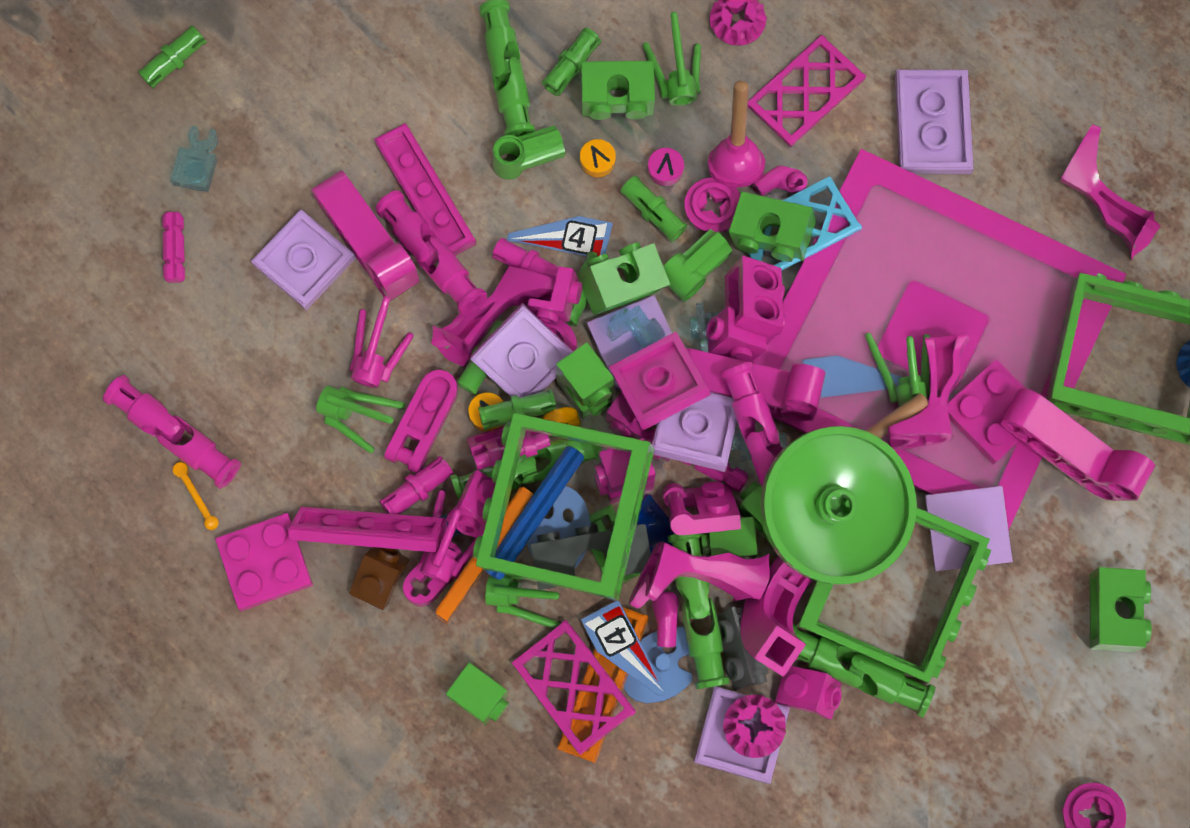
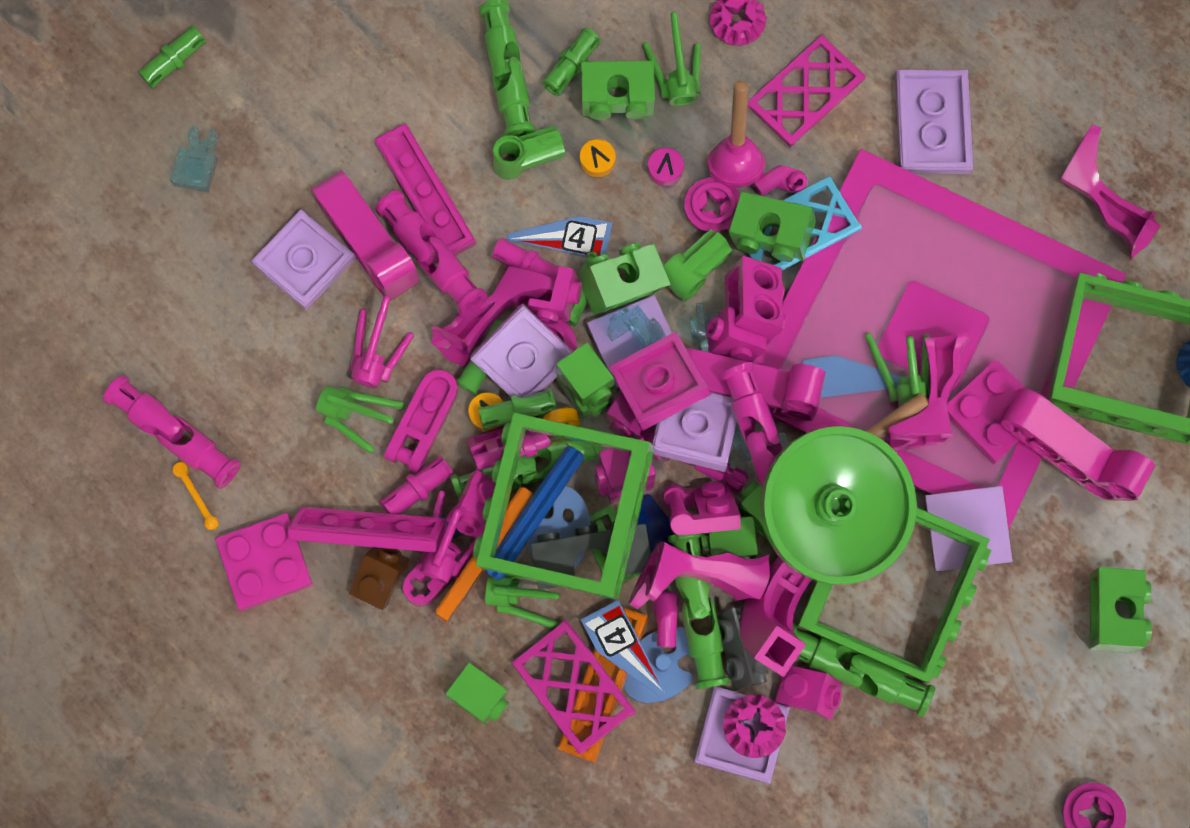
(173, 247): dark pink axle -> none
(653, 208): bright green pin -> none

